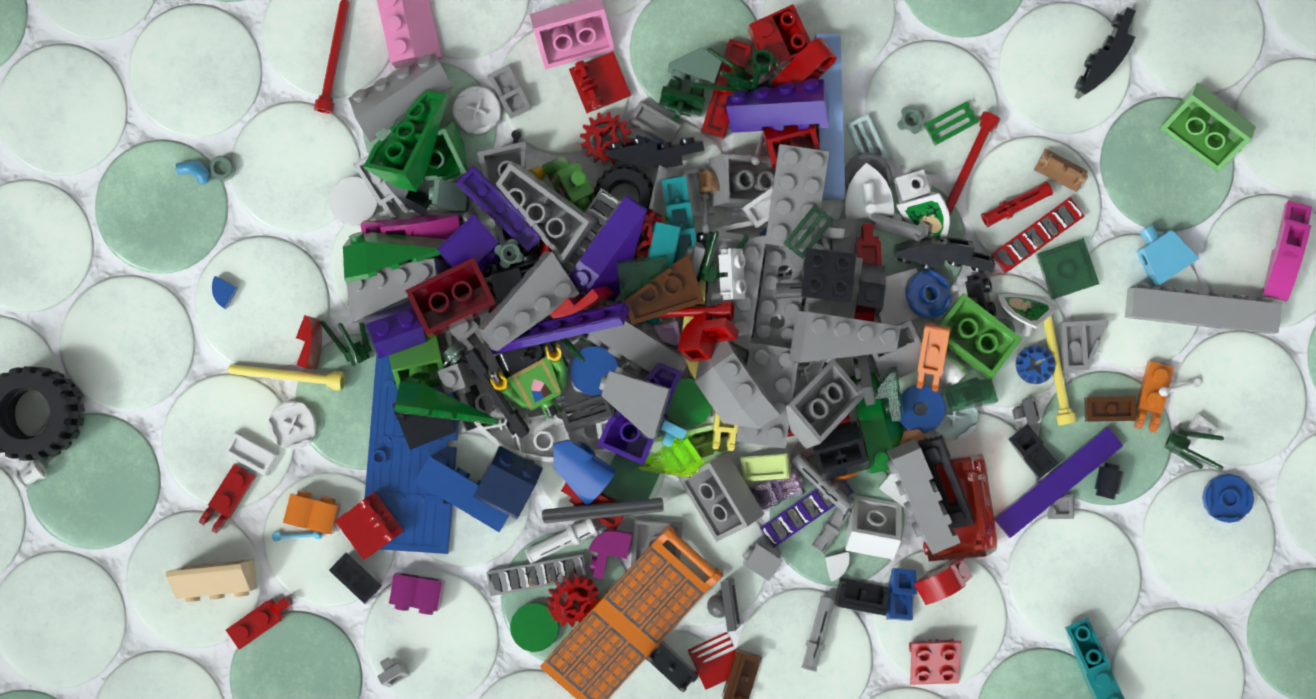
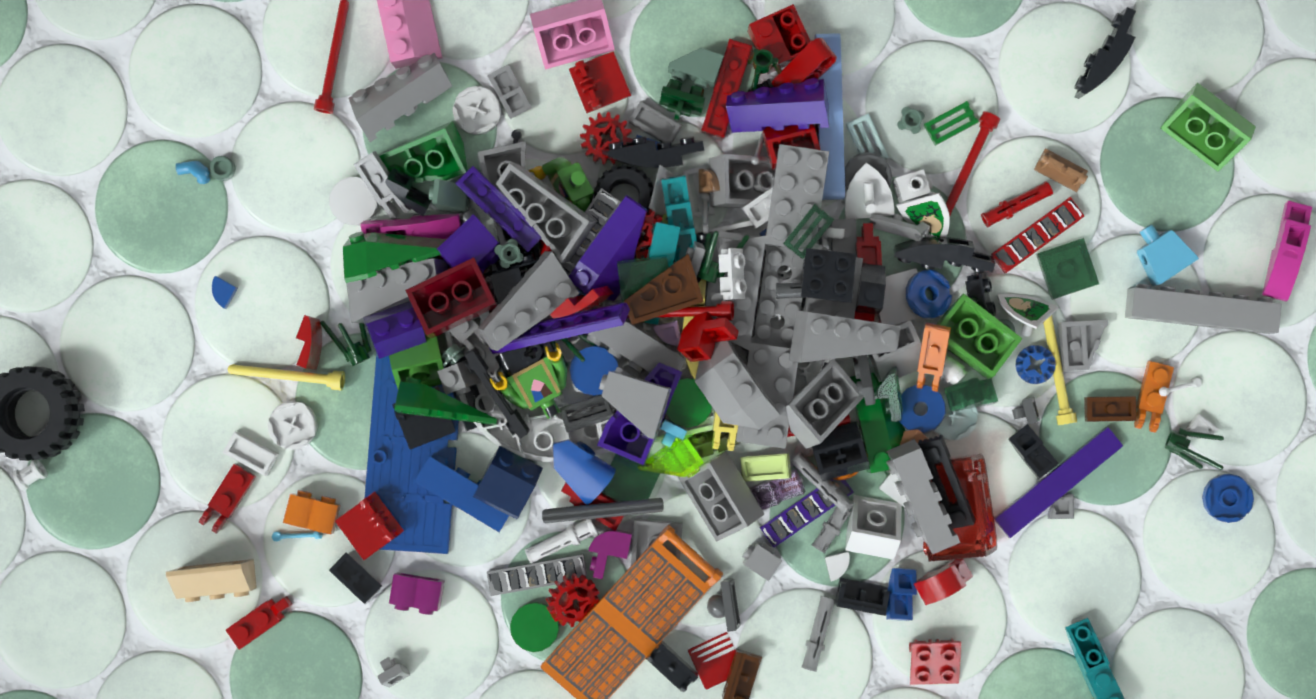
(407, 150): green wedge -> none
(737, 78): dark green plant -> none
(1108, 481): black brick -> none

